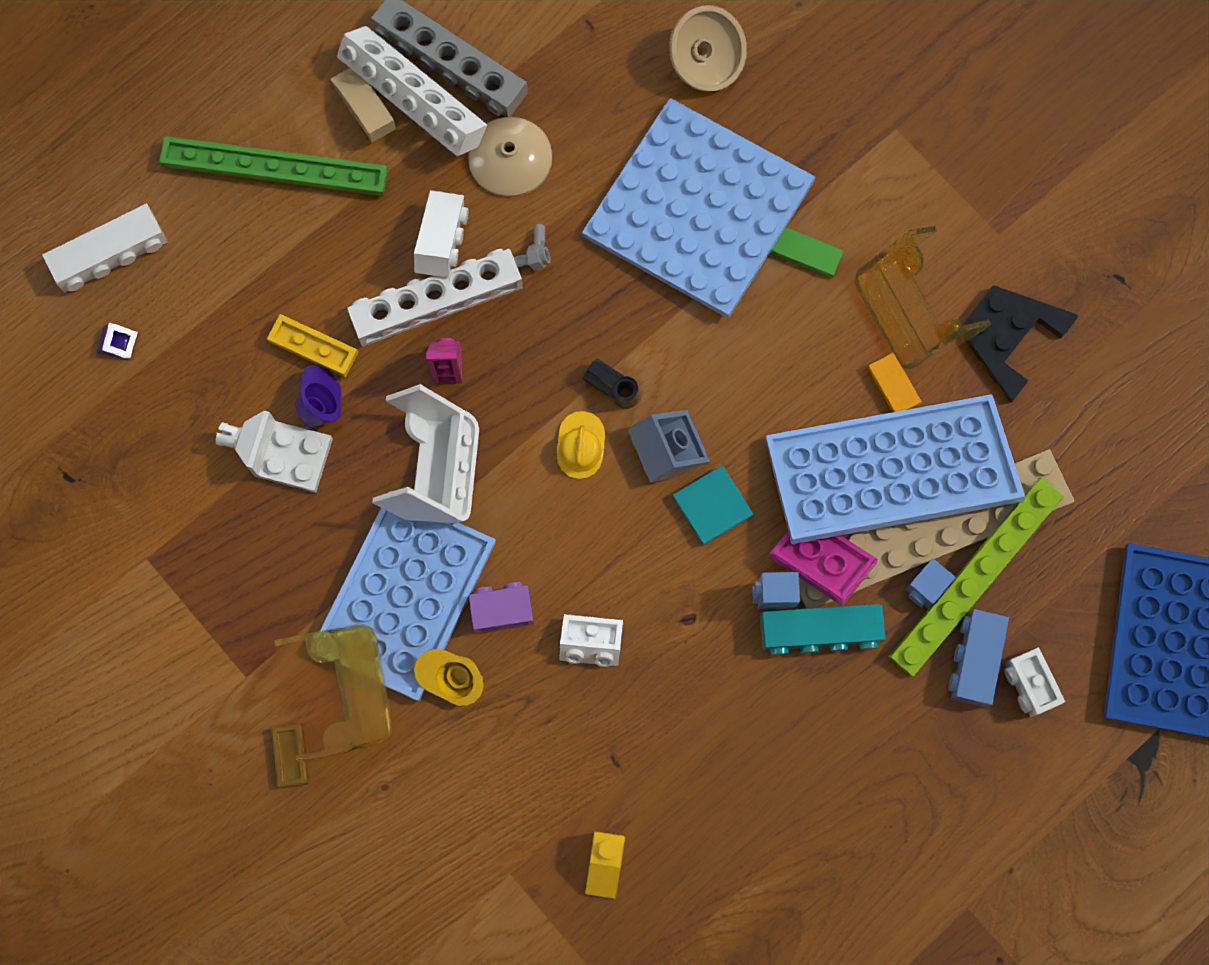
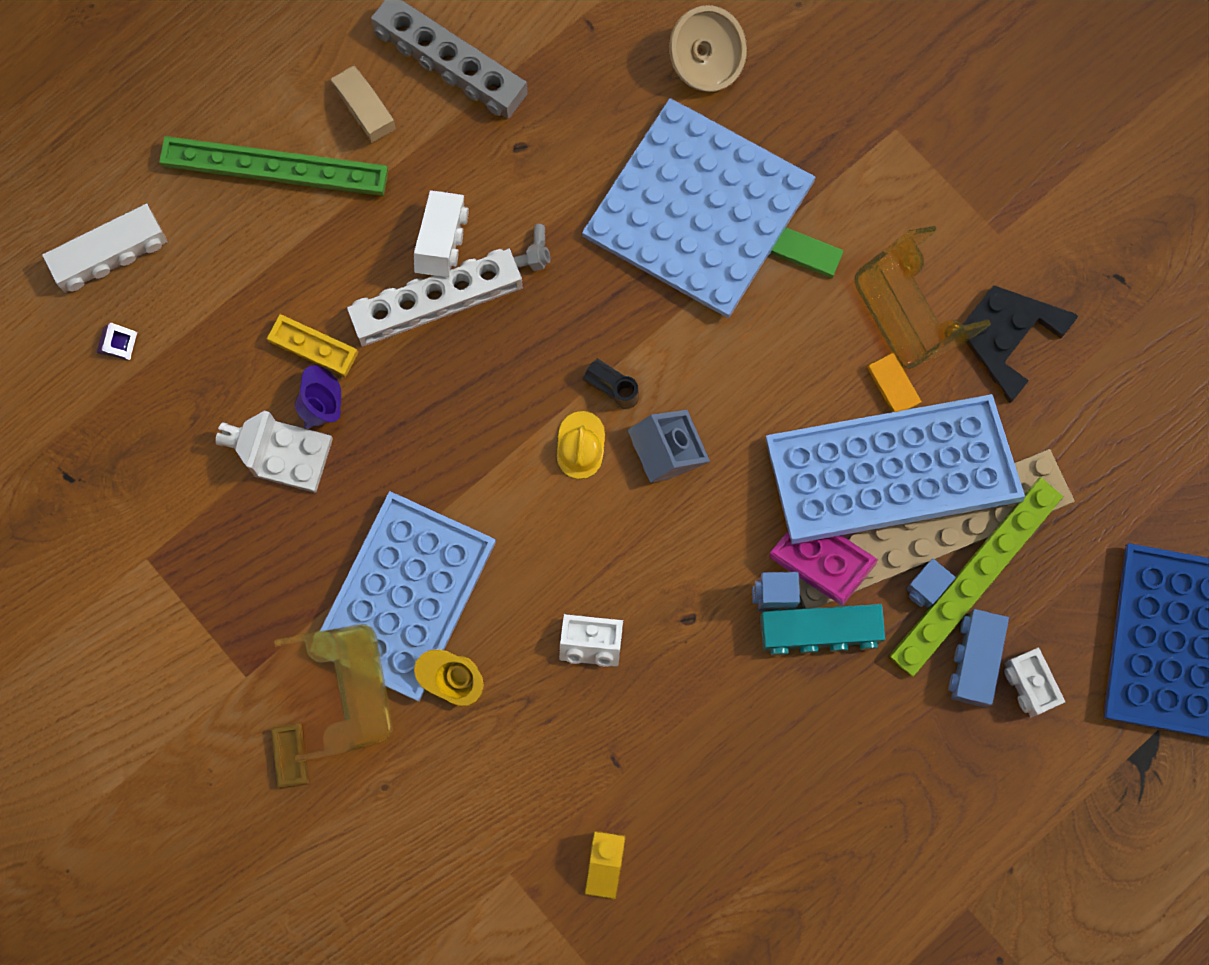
(411, 90): white brick -> none
(445, 361): dark pink slope -> none
(445, 459): white windscreen -> none
(501, 608): medium lavender brick -> none
(515, 171): tan dish -> none
(712, 505): teal tile -> none

